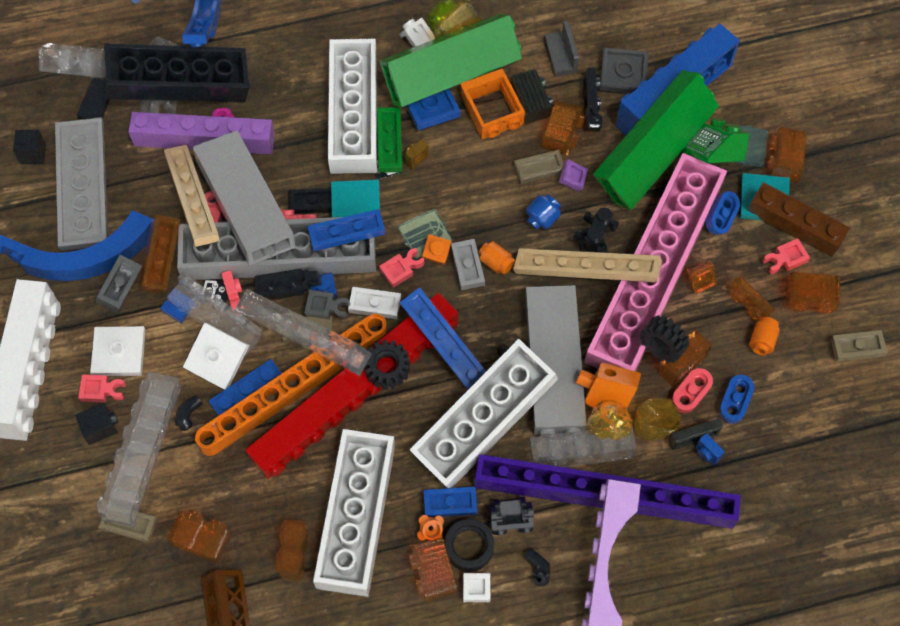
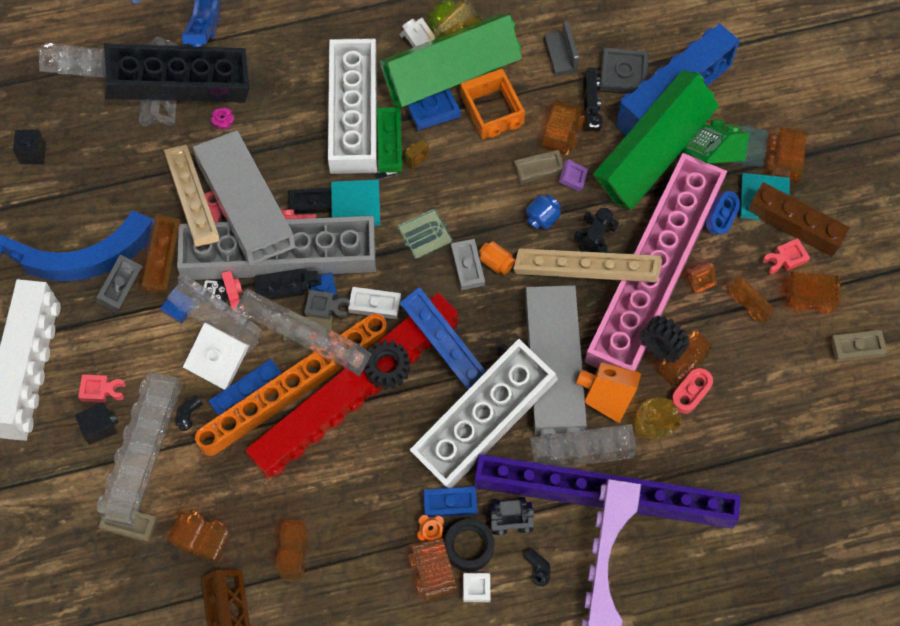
(81, 183): light grey plate -> none
(94, 101): black tile -> none
(118, 351): white plate -> none
(176, 130): medium lavender brick -> none
(346, 230): blue plate -> none
(354, 513): white brick -> none
(399, 269): coral plate -> none
(436, 249): orange plate -> none
(532, 95): pearl dark grey brick -> none
(610, 420): clear yellow hair -> none
(693, 434): pearl dark grey tile -> none
(709, 450): blue plate -> none
(735, 400): blue plate -> none
(764, 336): orange brick -> none

